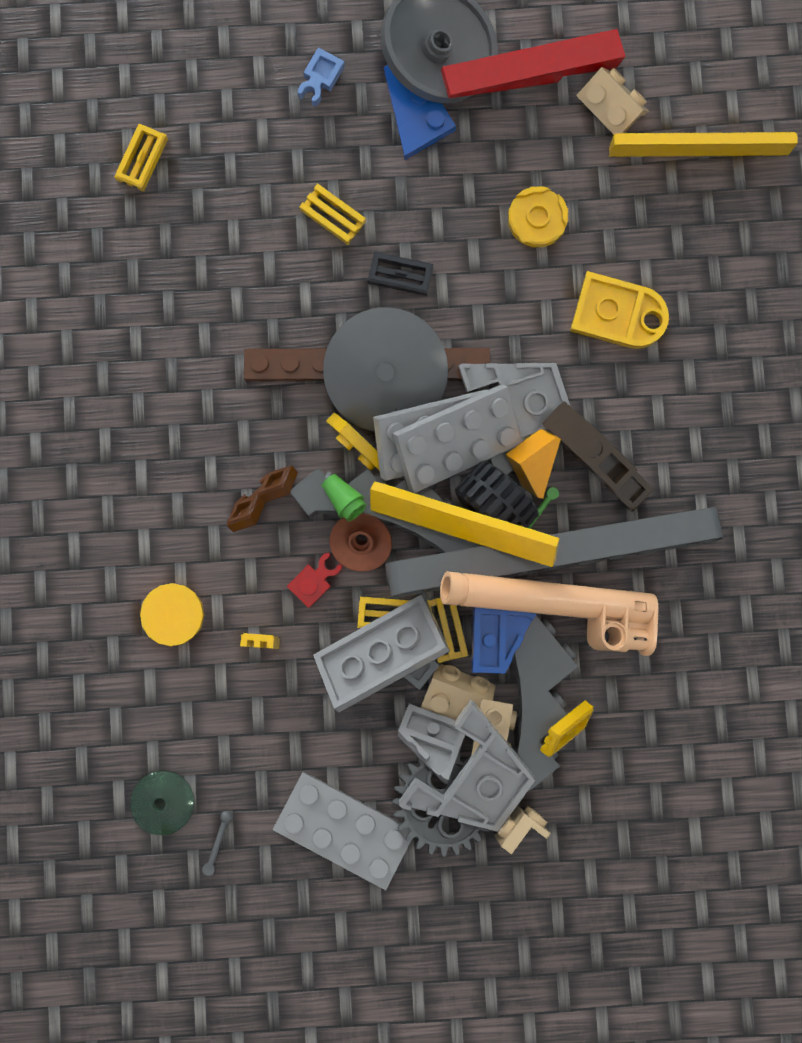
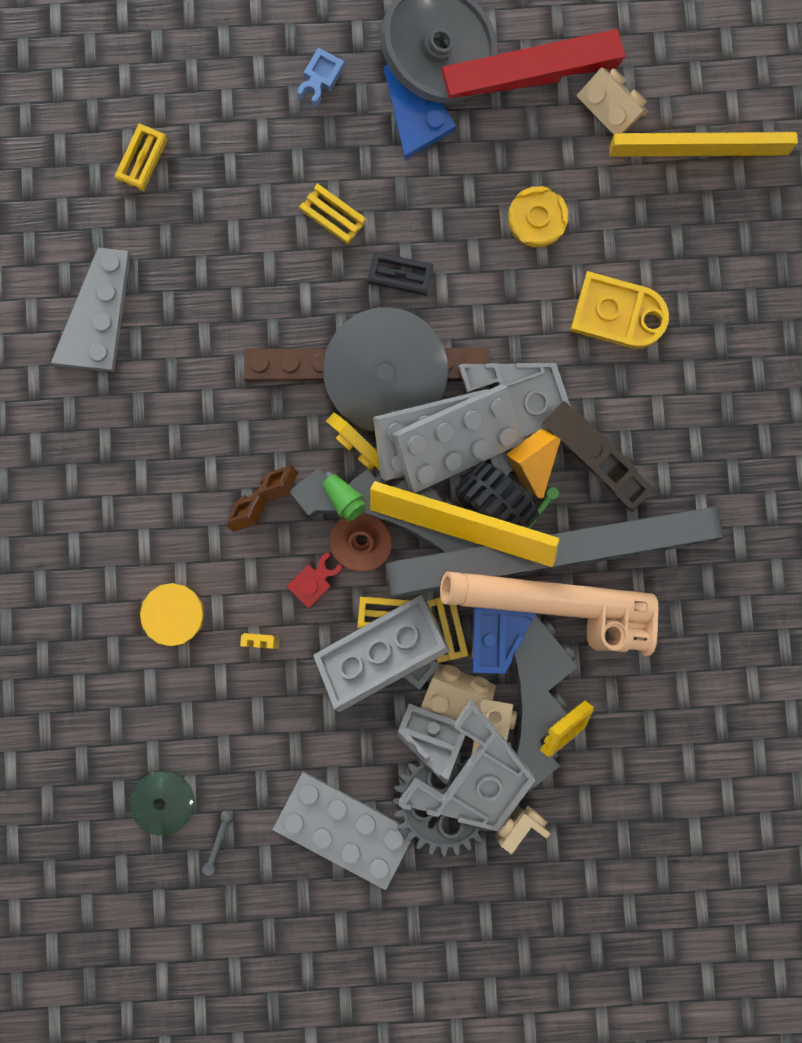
(96, 318): none -> light grey wing

